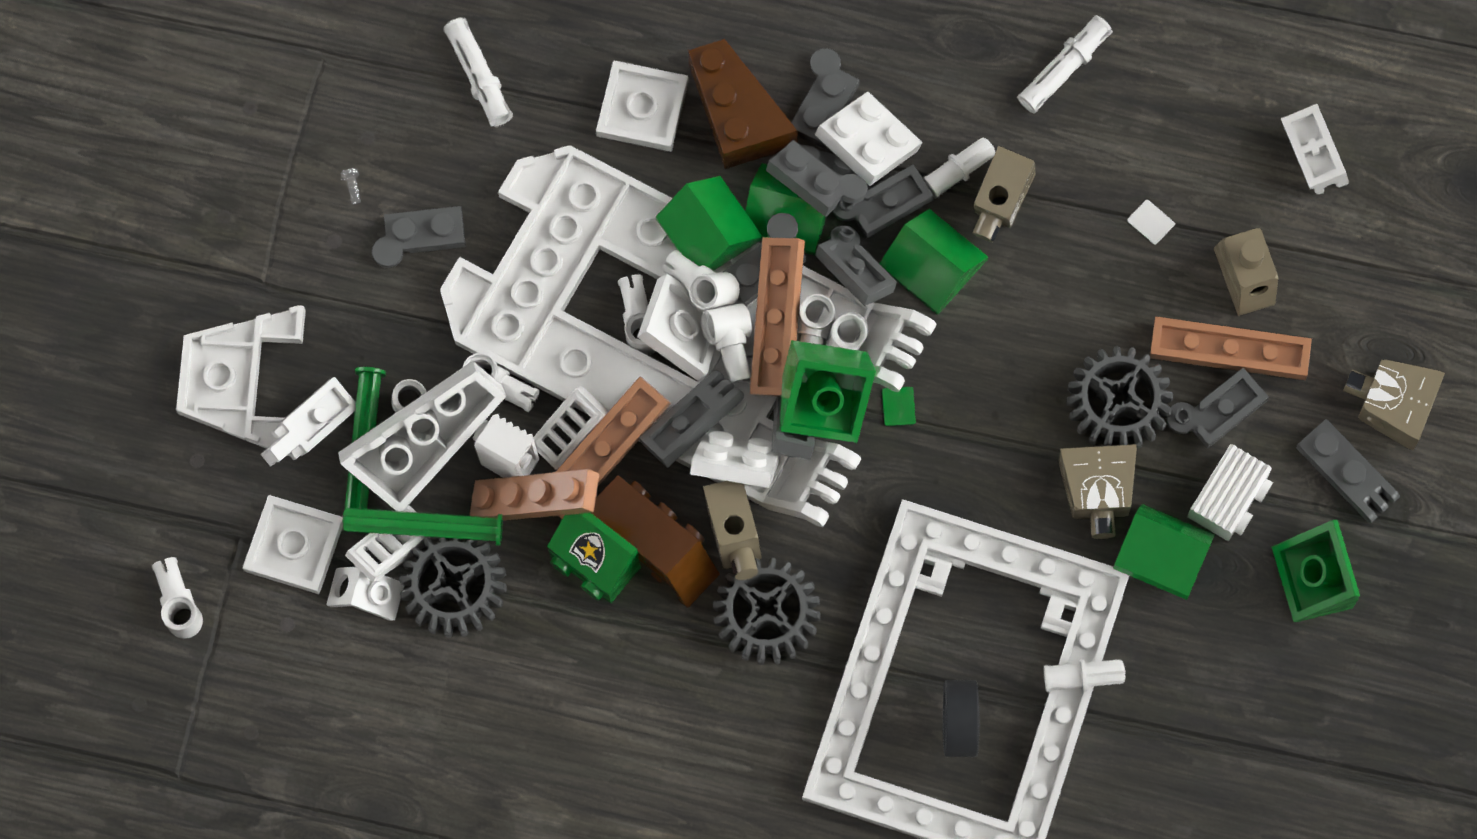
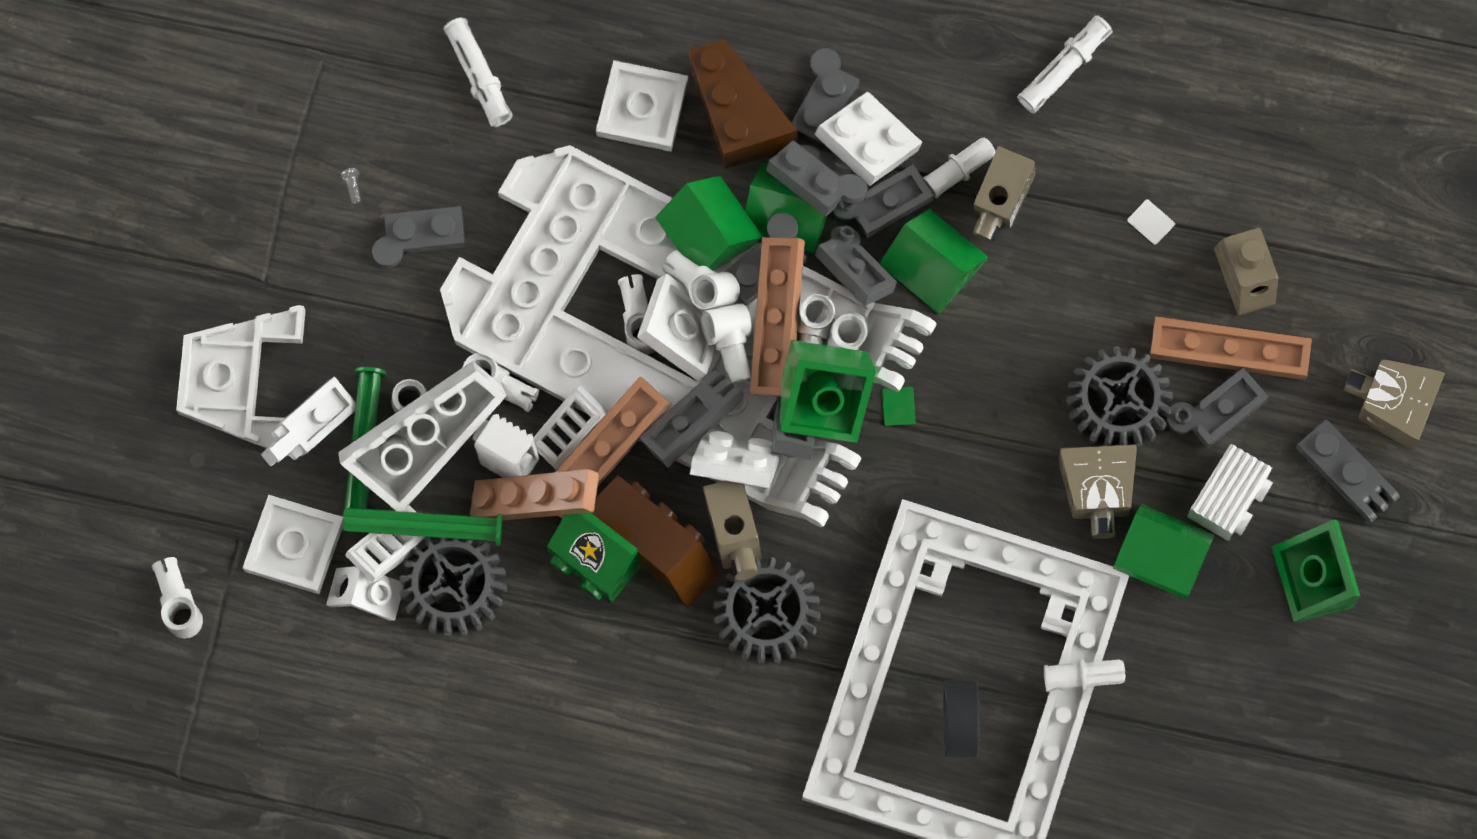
(1315, 149): white hinge -> none

